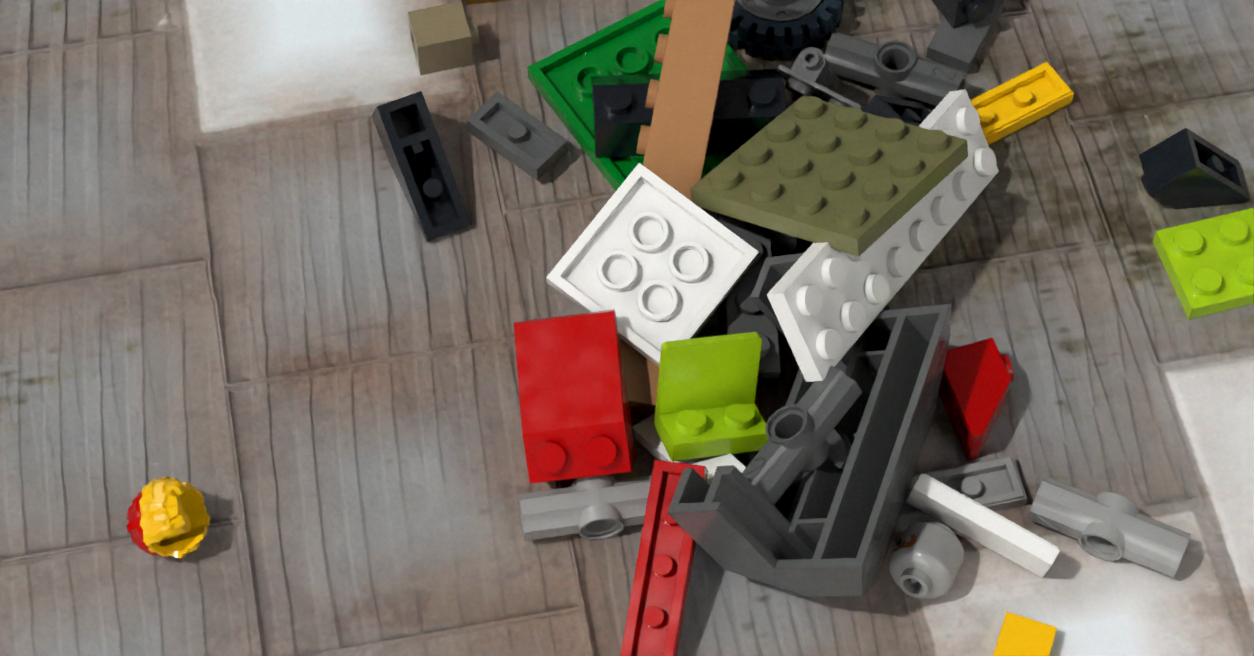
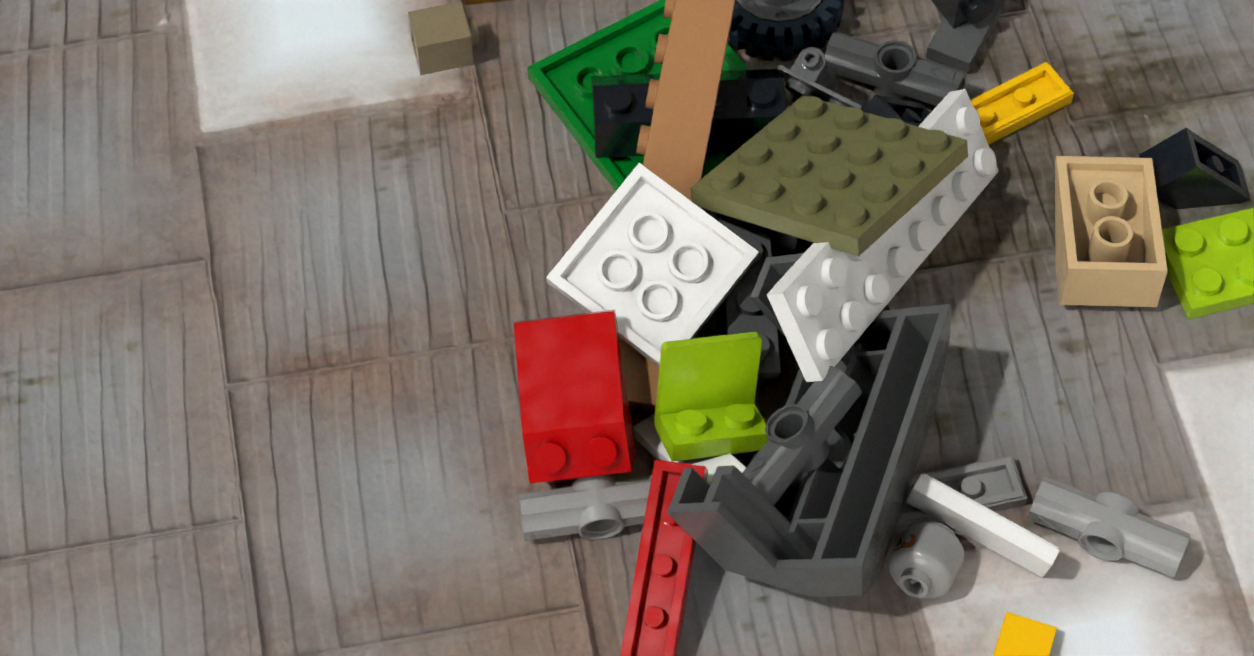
(168, 518): yellow piece -> none
(421, 165): black slope -> none
(517, 135): dark grey plate -> none
(975, 391): red slope -> none
(1108, 232): none -> tan slope

